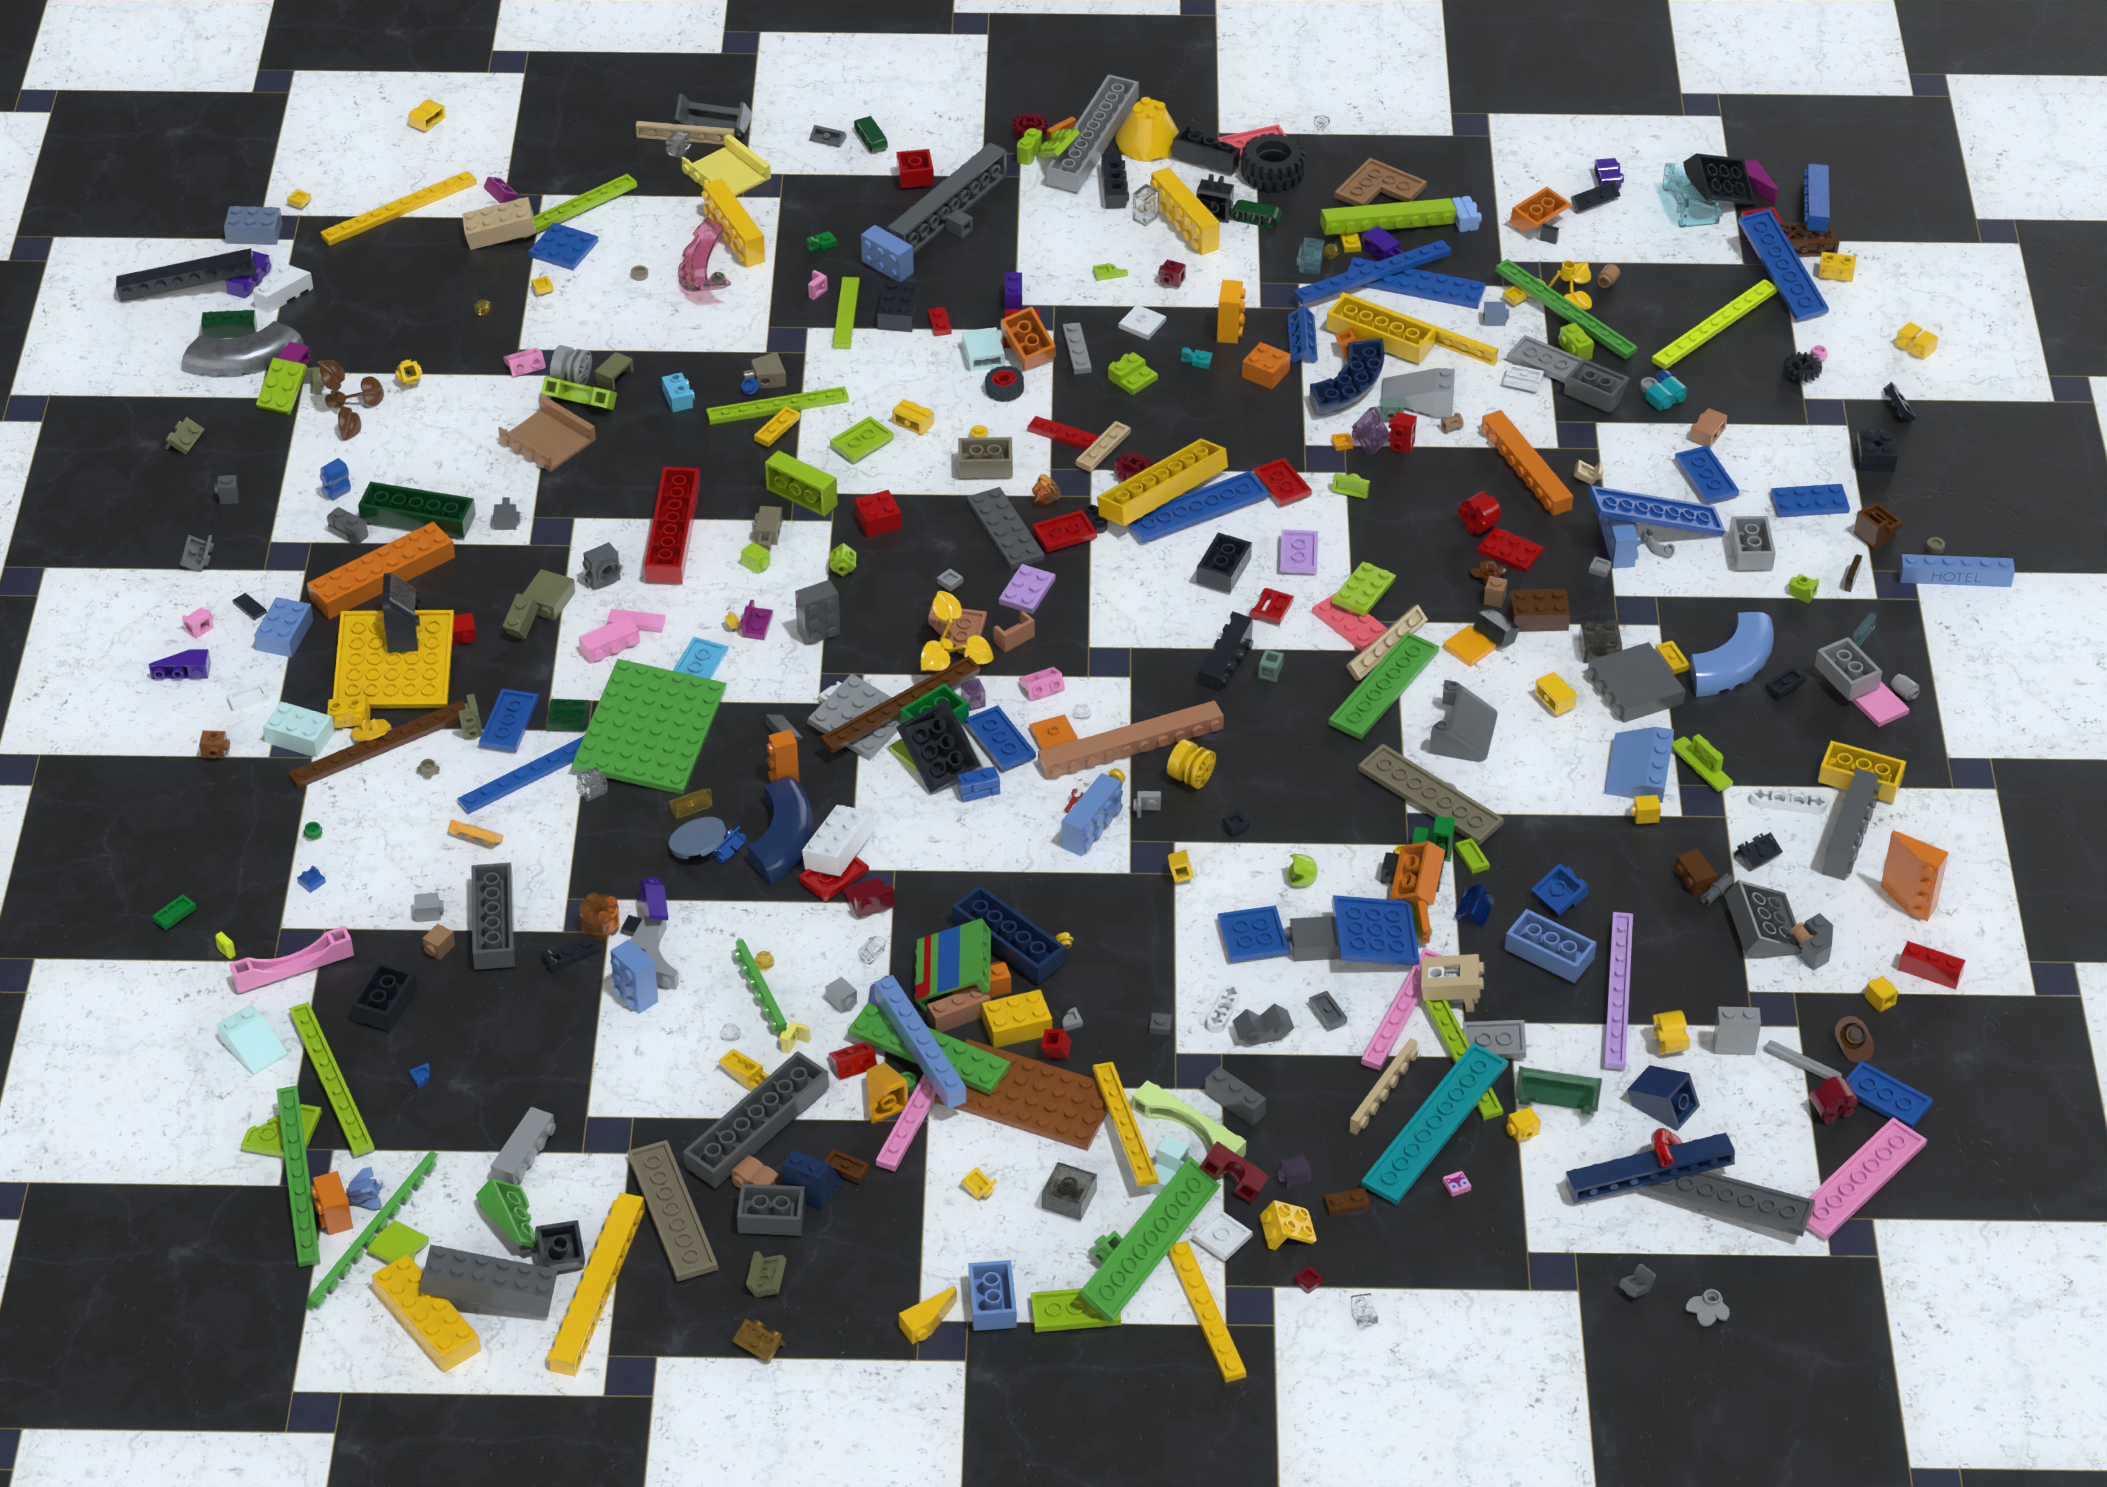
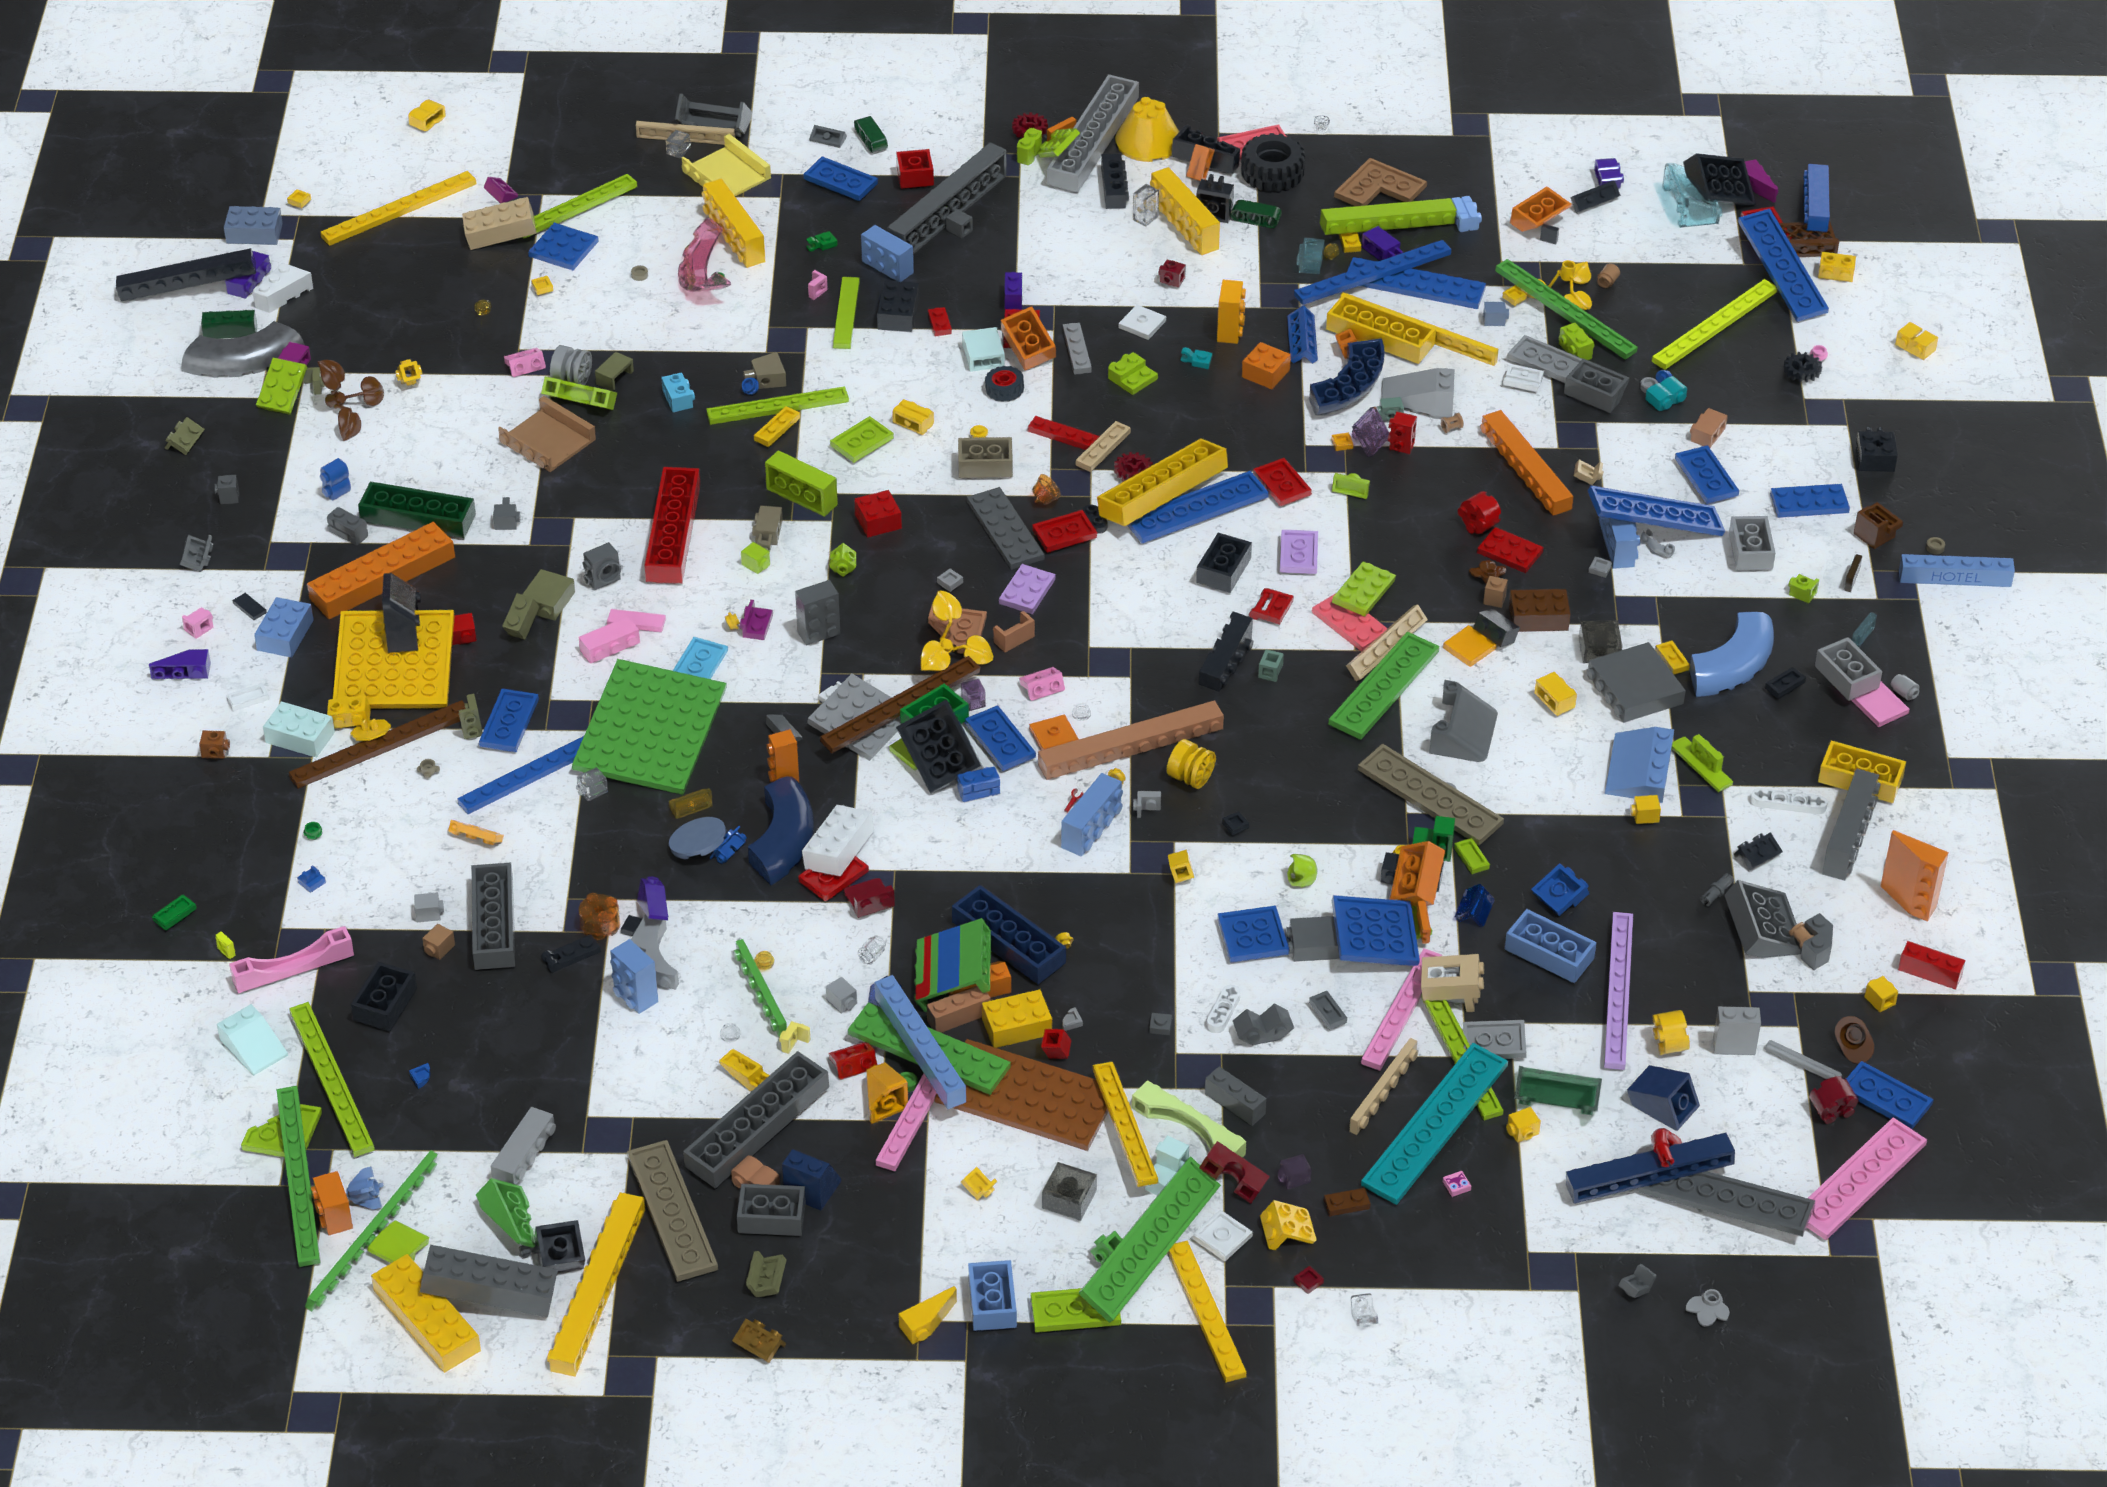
(568, 715): dark green slope -> none
(840, 178): none -> blue plate
(847, 1166): reddish brown plate -> none
(1108, 271): lime tile -> none
(1200, 162): none -> orange panel
(1695, 871): reddish brown brick -> none
(1899, 402): black hinge -> none

